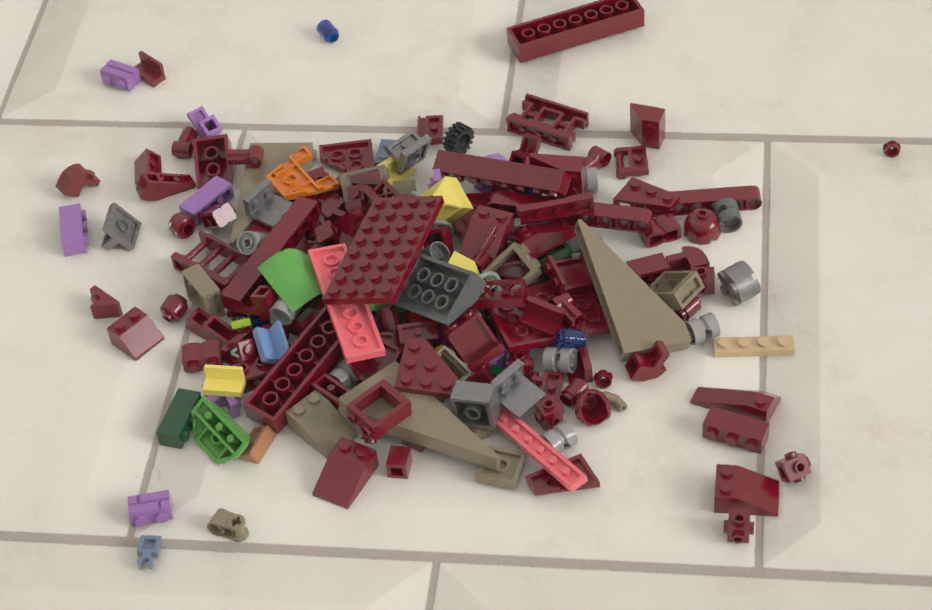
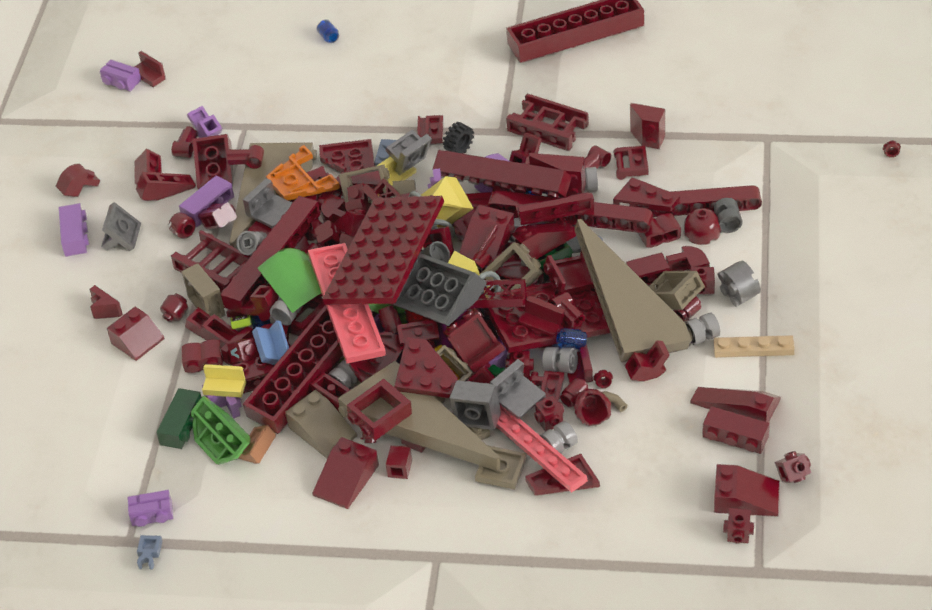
(228, 525): dark tan piece -> none

